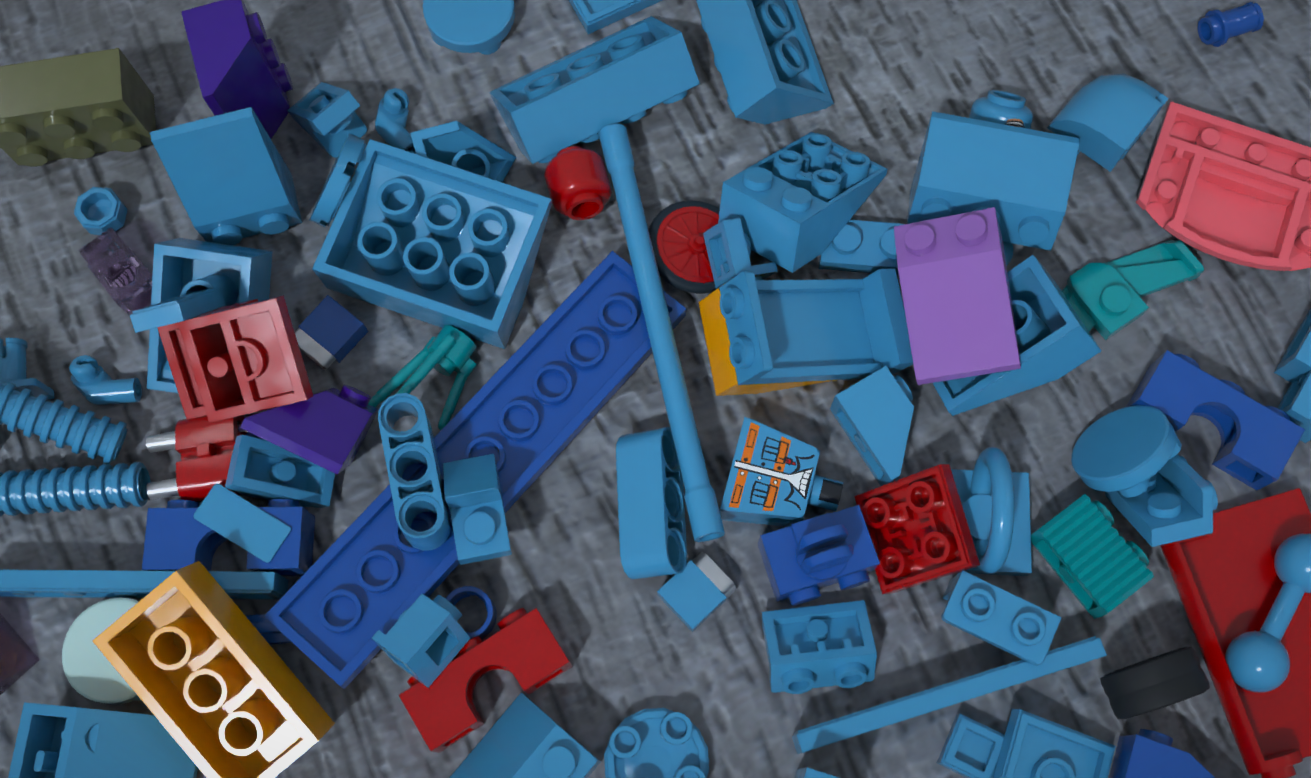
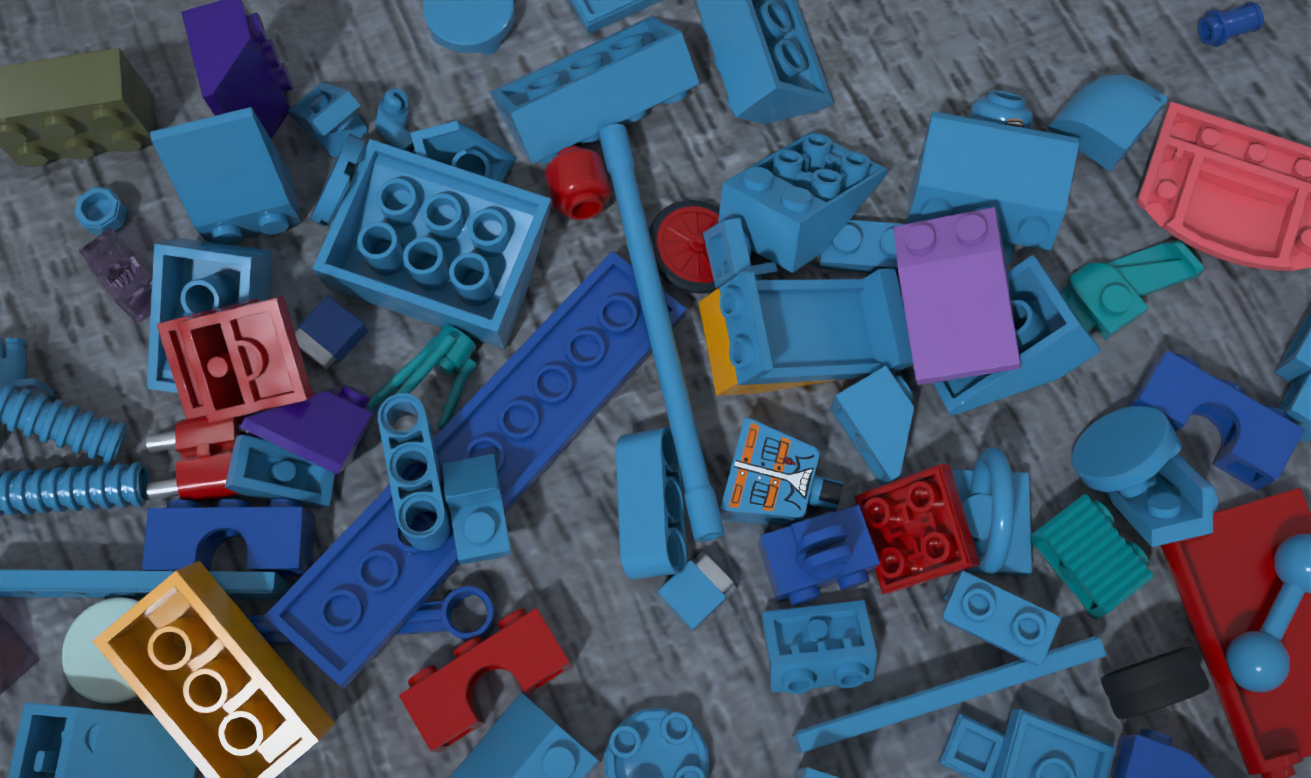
(98, 385): dark azure arm -> none
(177, 309): dark azure tile -> none
(242, 523): dark azure sticker -> none
(424, 638): dark azure brick -> none

